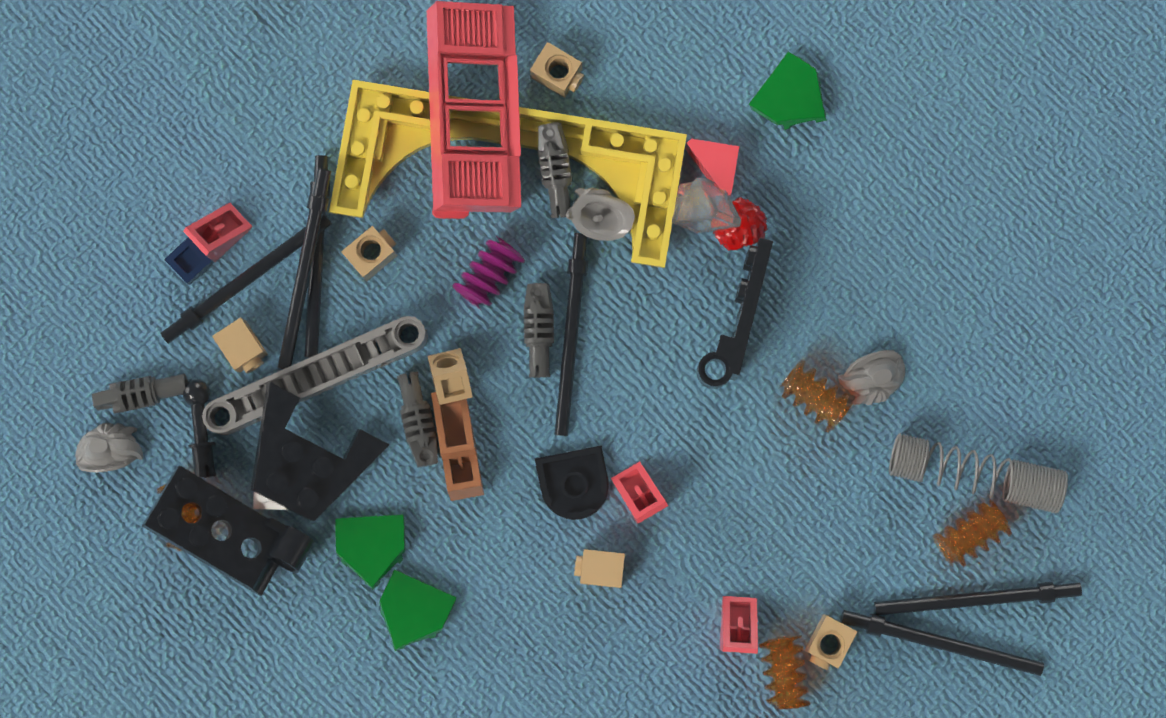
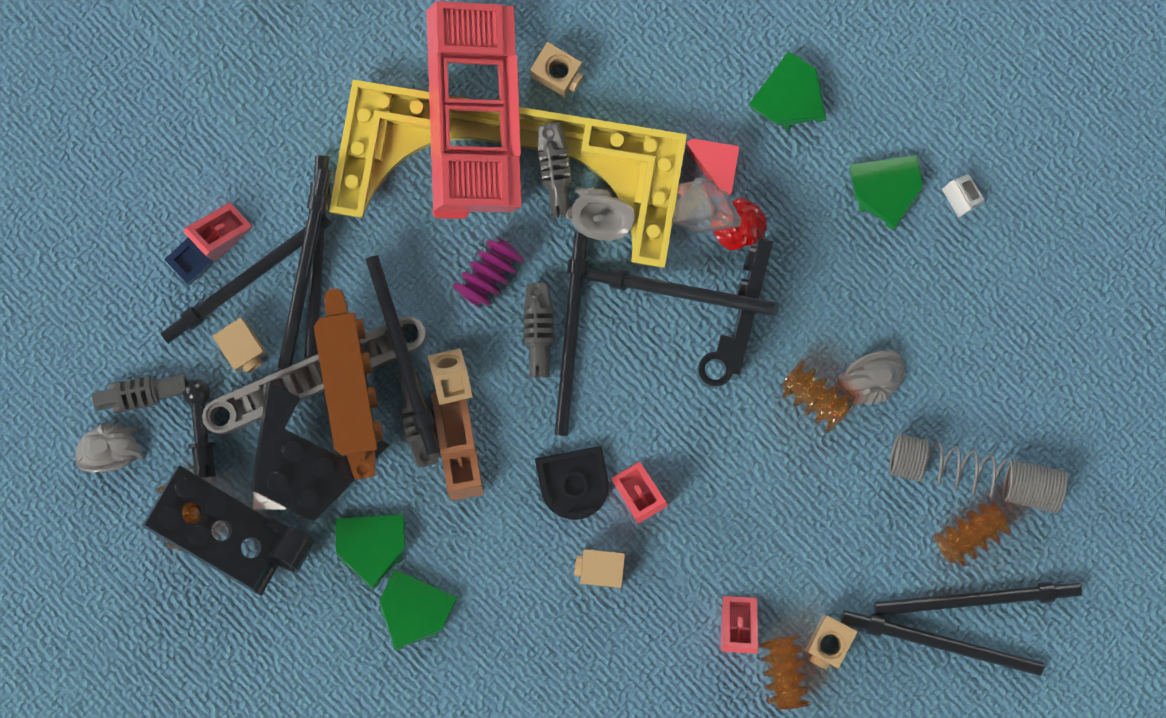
(346, 385): none -> dark orange hinge
(355, 251): tan brick -> none
(423, 419): none -> black bar
(622, 280): none -> black bar
(887, 187): none -> green slope
(963, 195): none -> white slope

